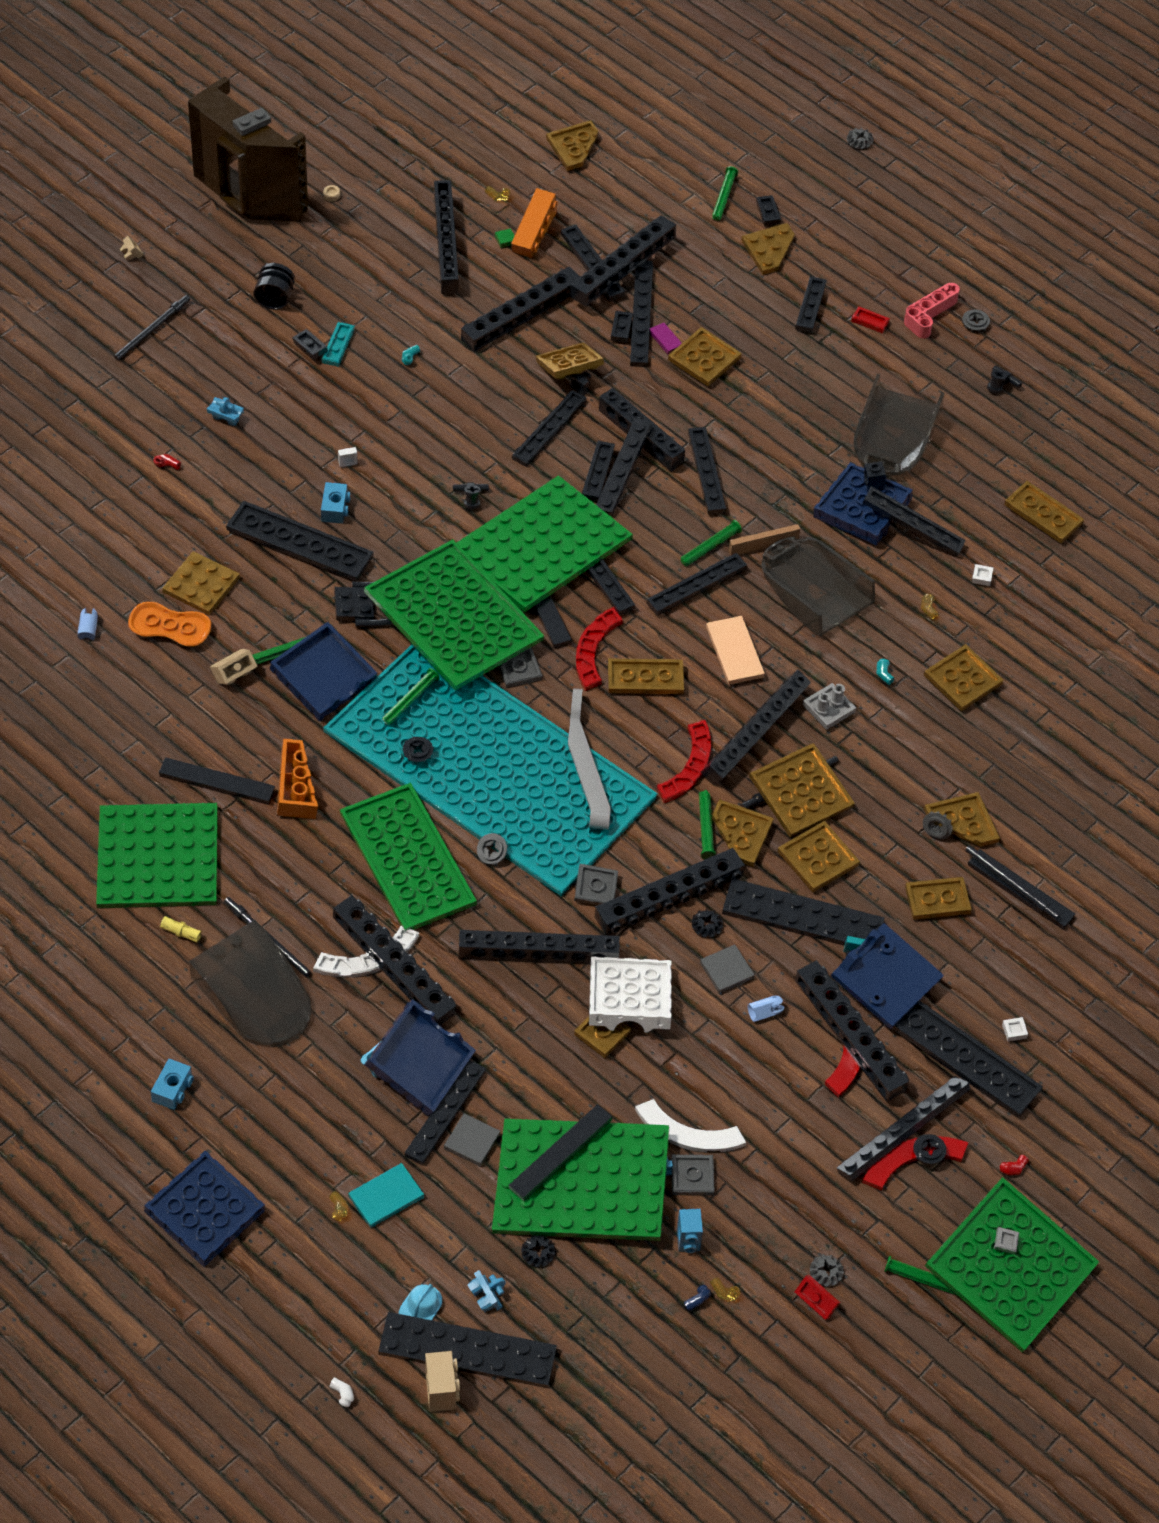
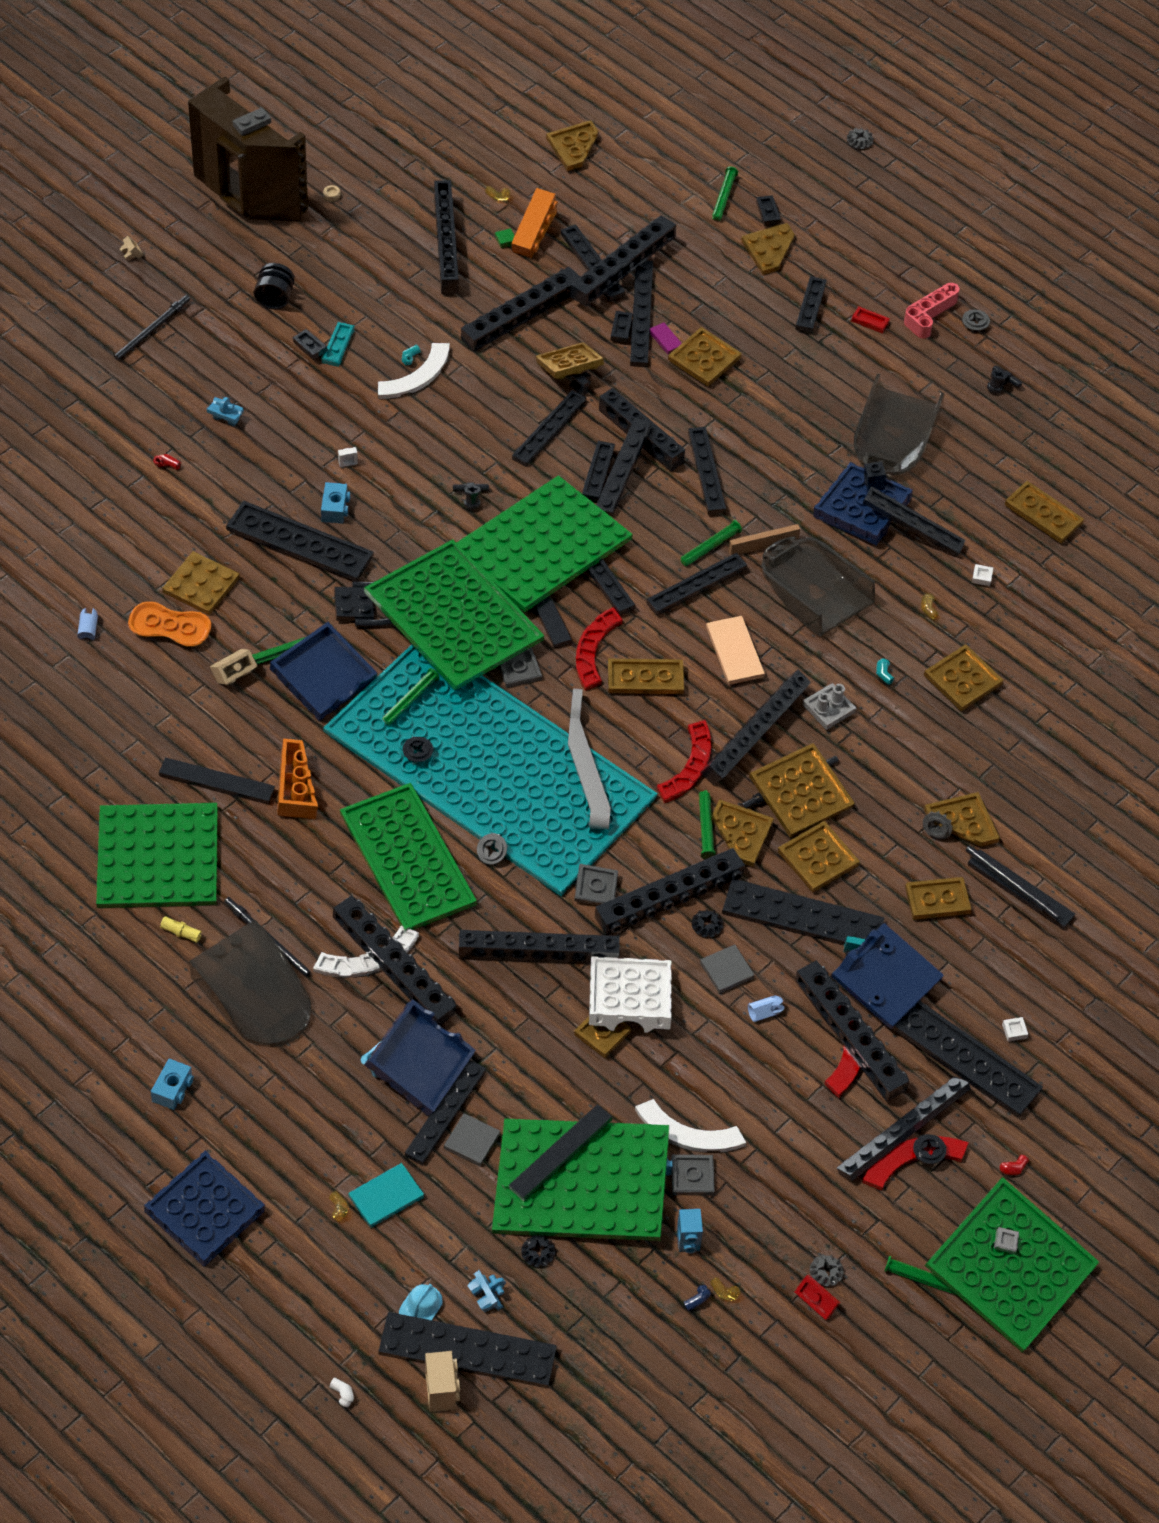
(419, 378): none -> white tile

